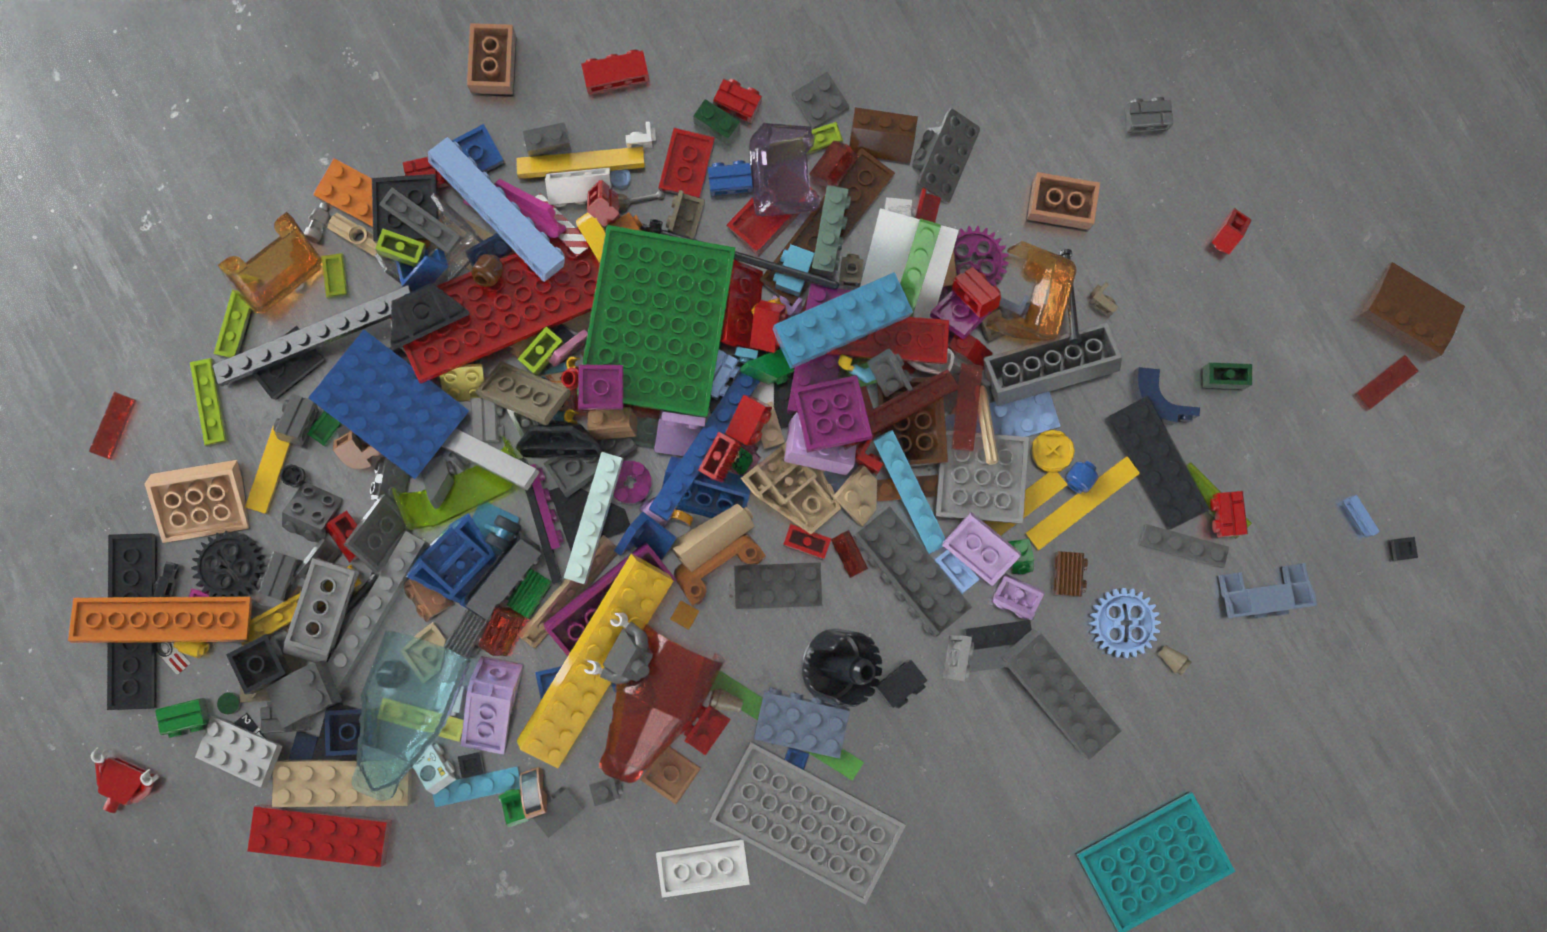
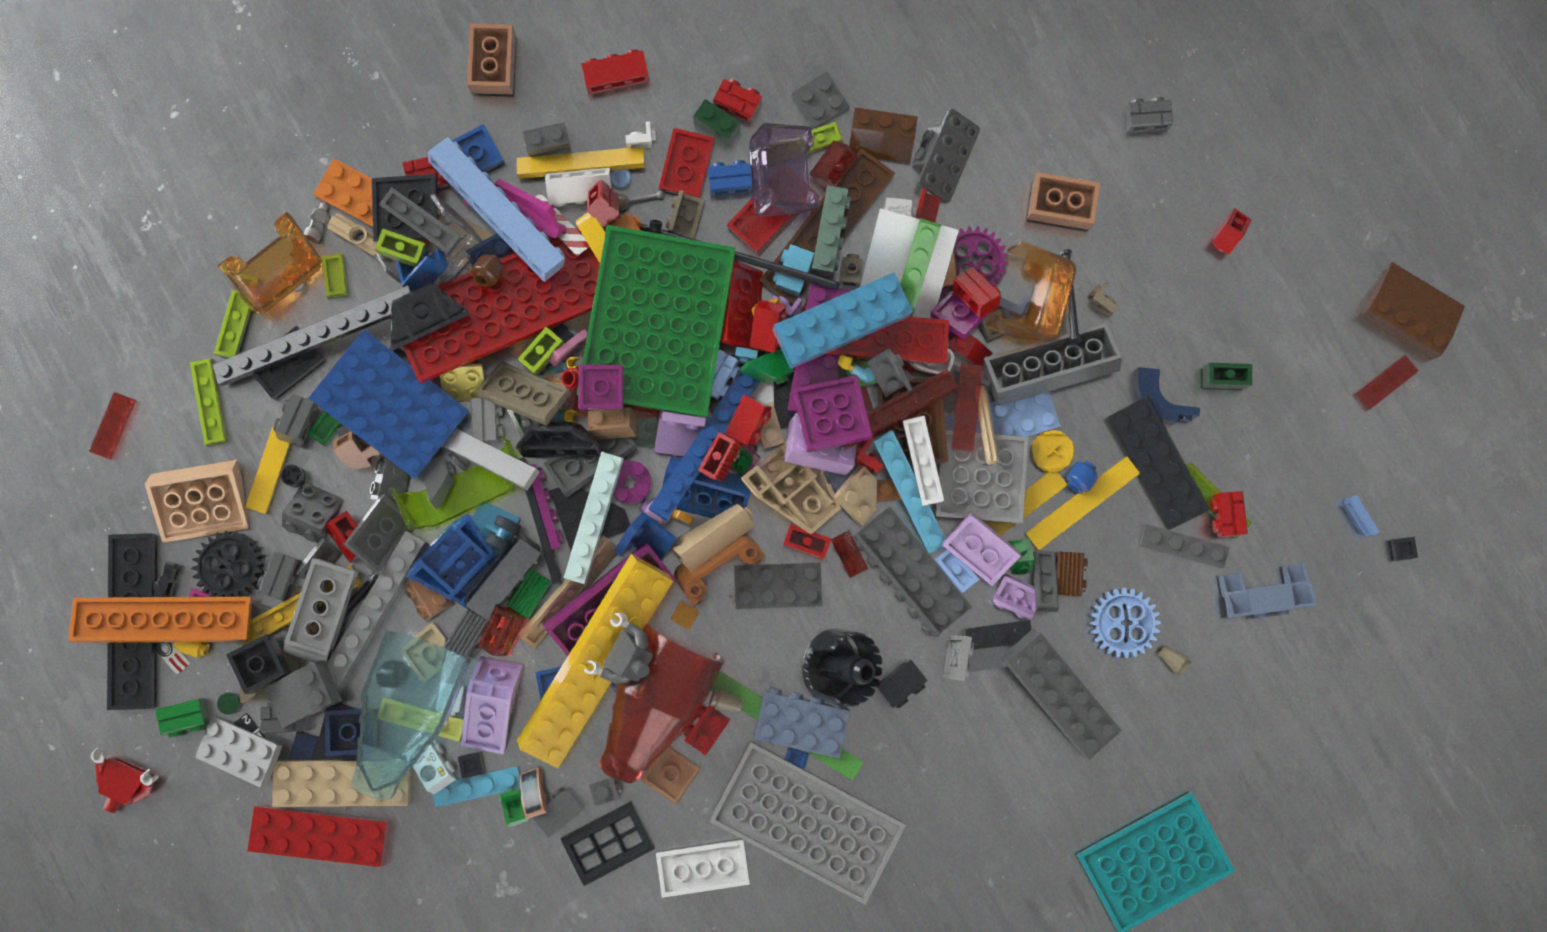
(607, 843): none -> black piece
(923, 461): none -> white plate
(1045, 581): none -> dark grey tile

